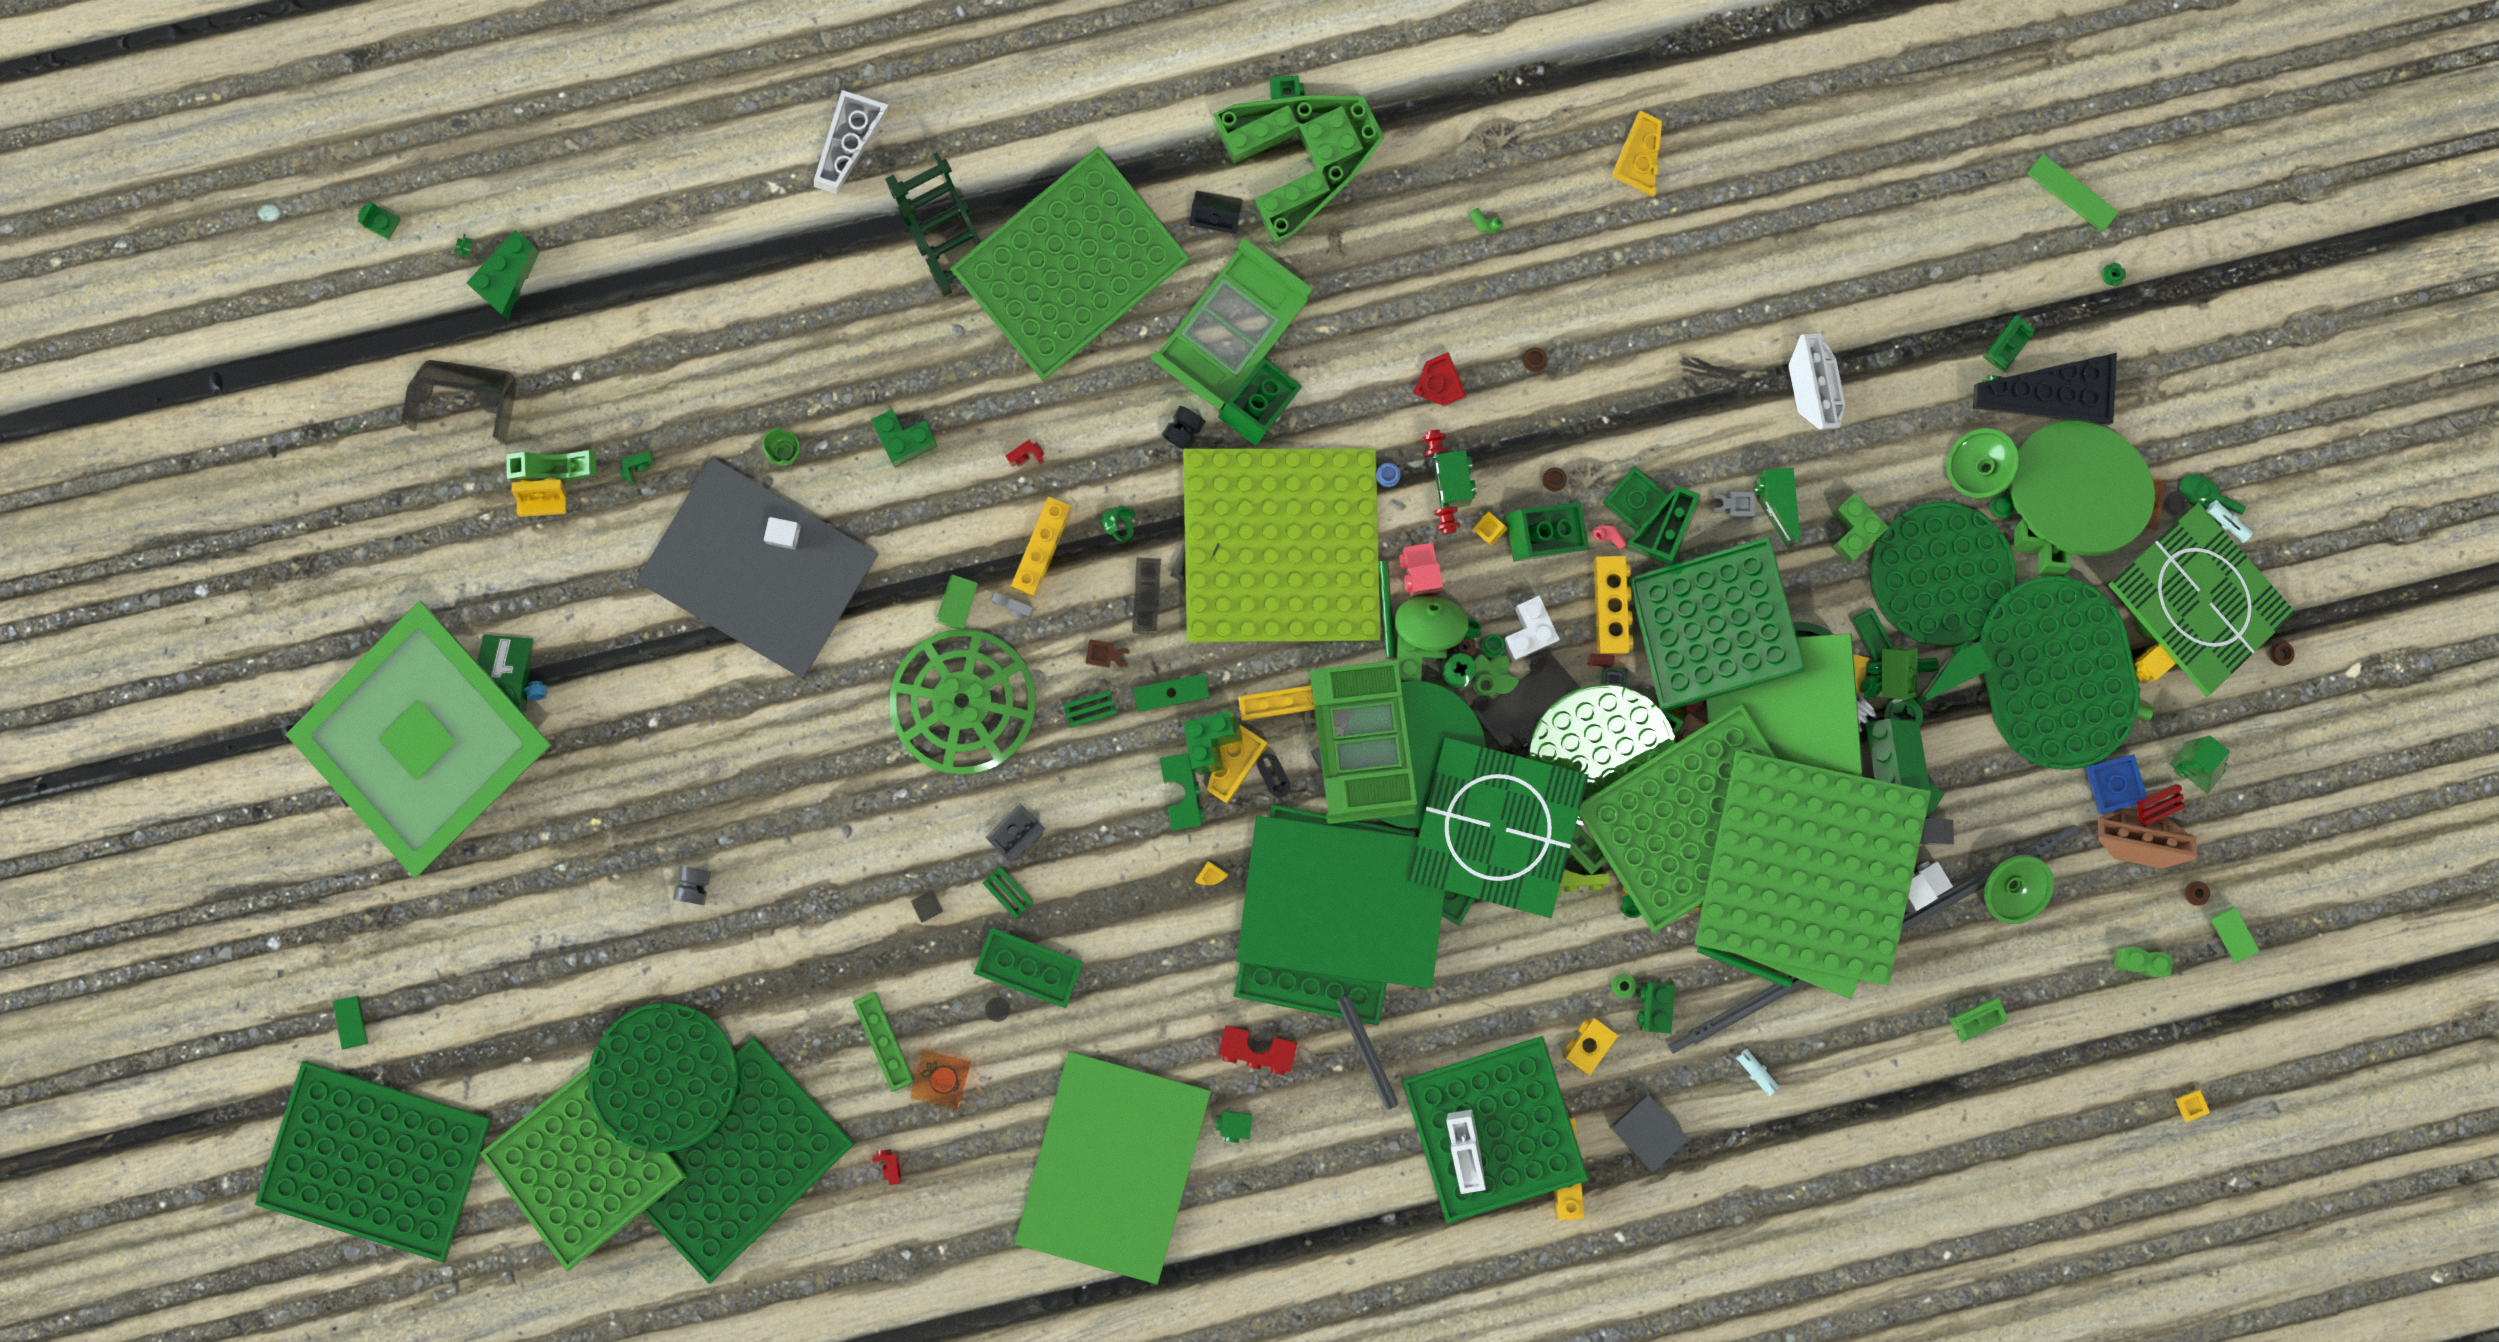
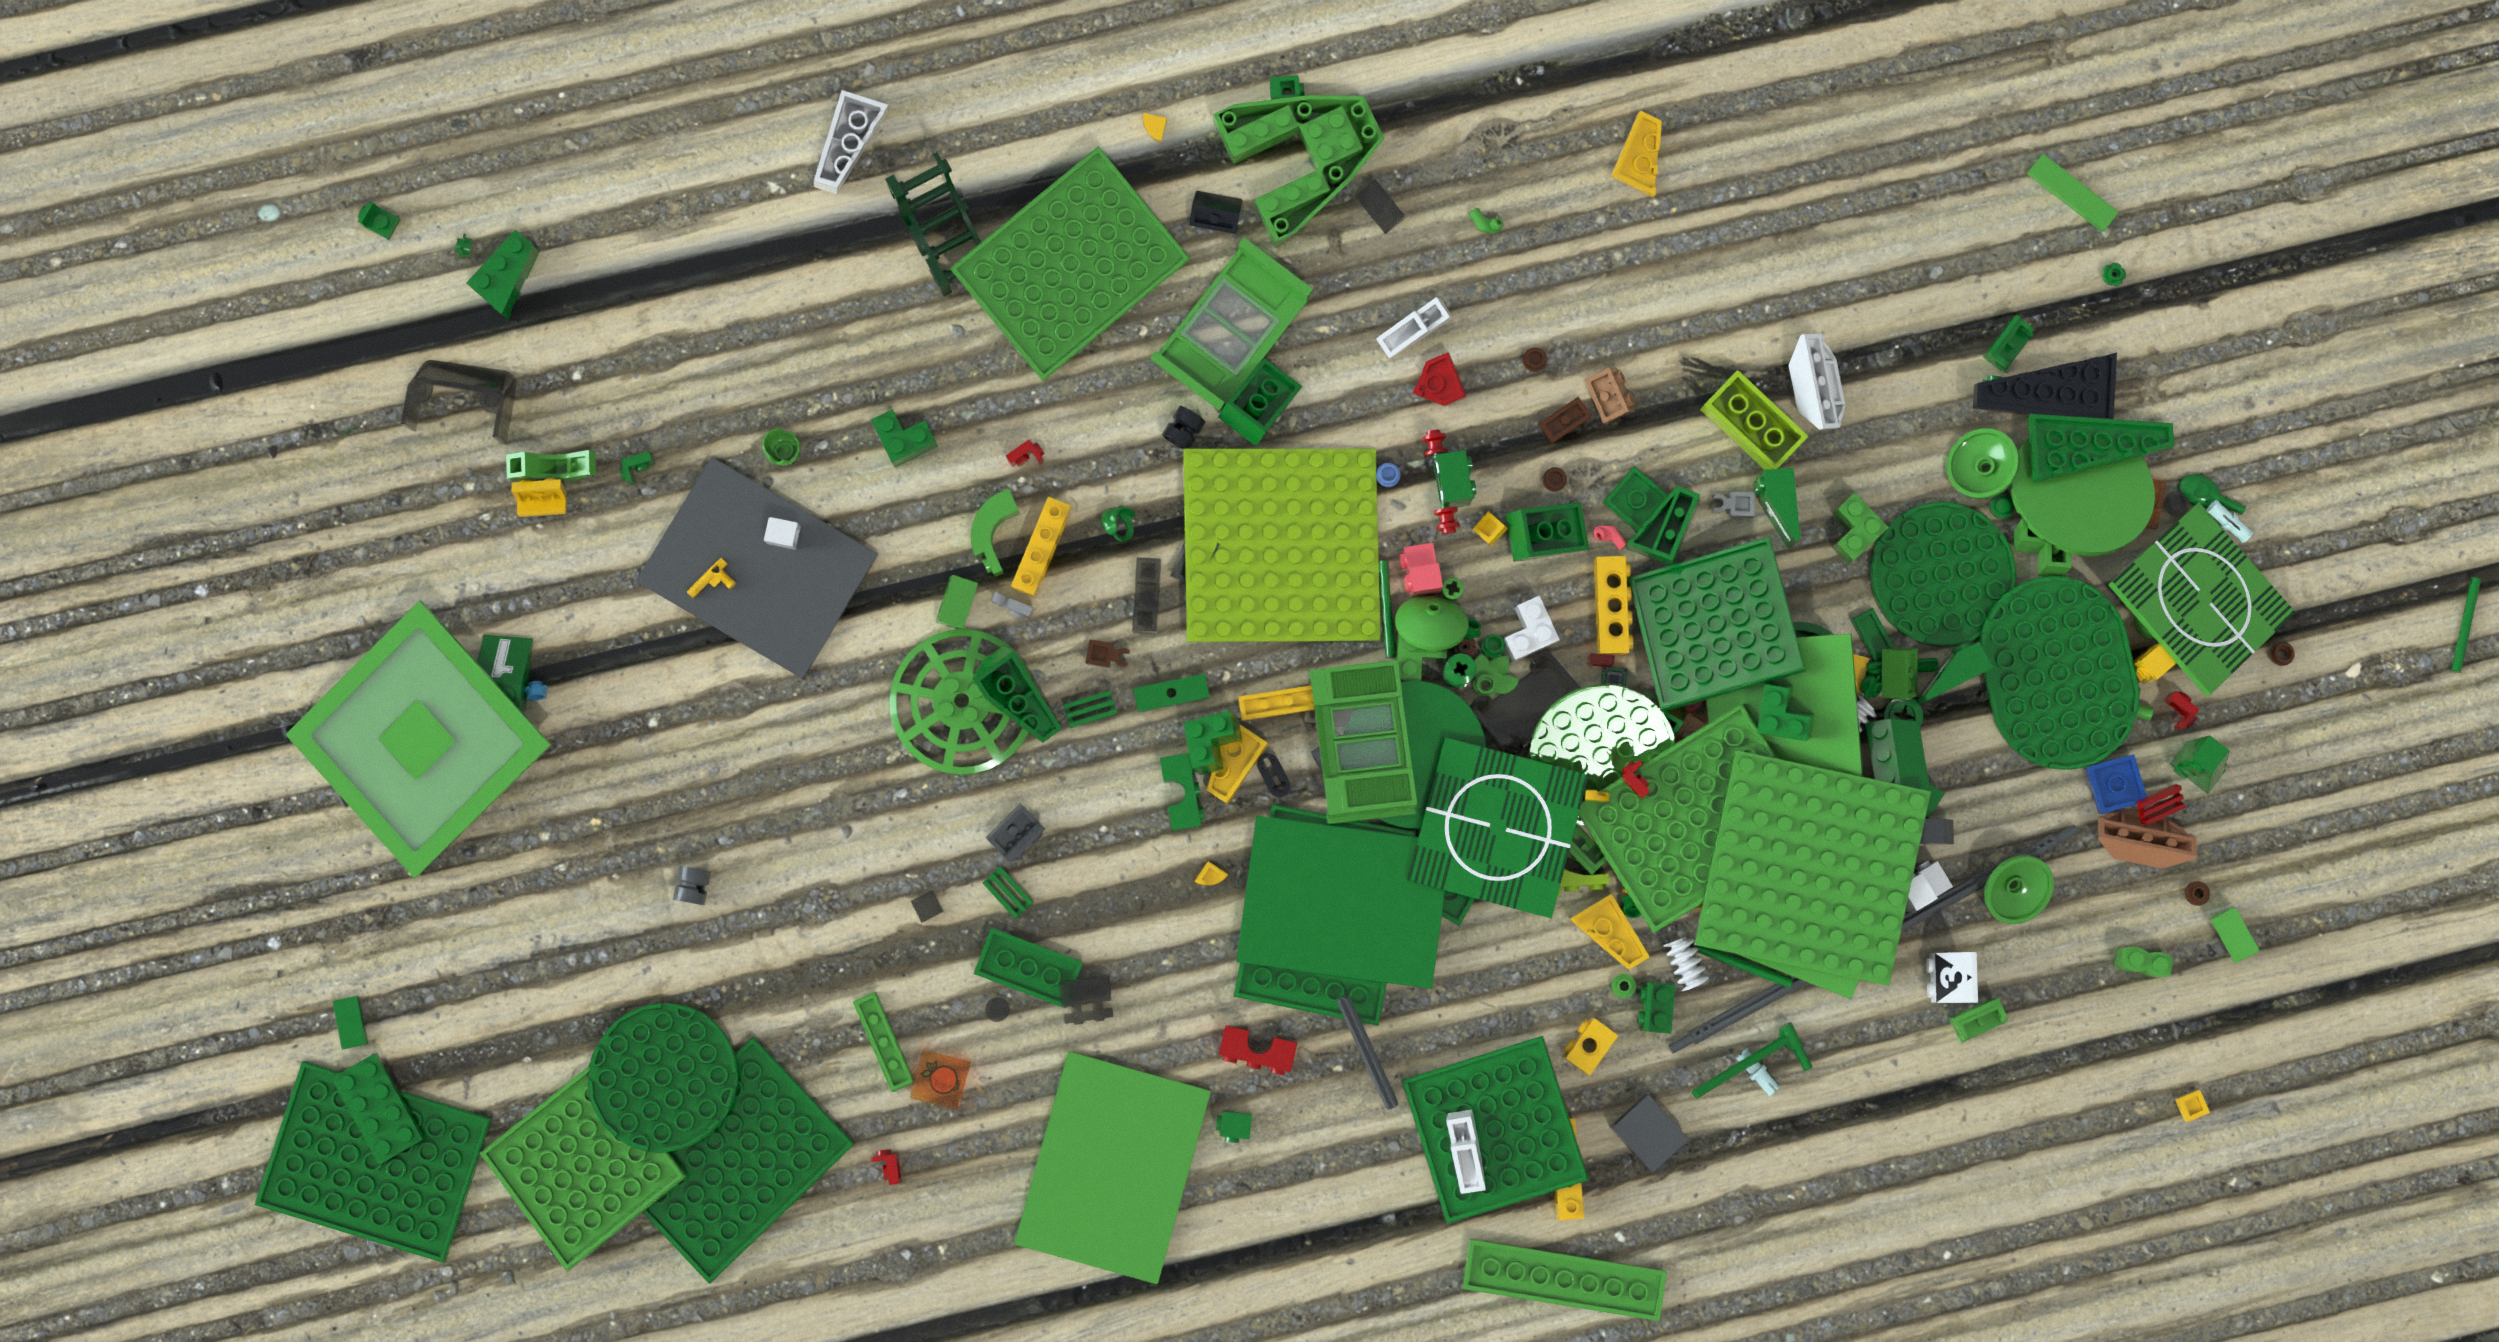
(378, 1108): none -> green plate
(712, 578): none -> yellow hose
(988, 518): none -> bright green arch
(1012, 691): none -> green wedge
(1086, 991): none -> clear smoke plate
(1154, 126): none -> yellow tile
(1380, 207): none -> clear smoke slope
(1414, 327): none -> white slope
(1456, 595): none -> bright green bush
(1564, 1279): none -> bright green plate
(1565, 420): none -> reddish brown plate
(1594, 796): none -> yellow tile
(1610, 394): none -> medium nougat bracket
(1611, 930): none -> yellow wing
(1637, 784): none -> red bracket
(1687, 963): none -> white piece
(1754, 422): none -> lime brick
(1778, 719): none -> green brick
(1787, 1037): none -> green bar
(1952, 977): none -> white slope
(2081, 443): none -> green wing
(2182, 704): none -> red bracket
(2466, 625): none -> green bar

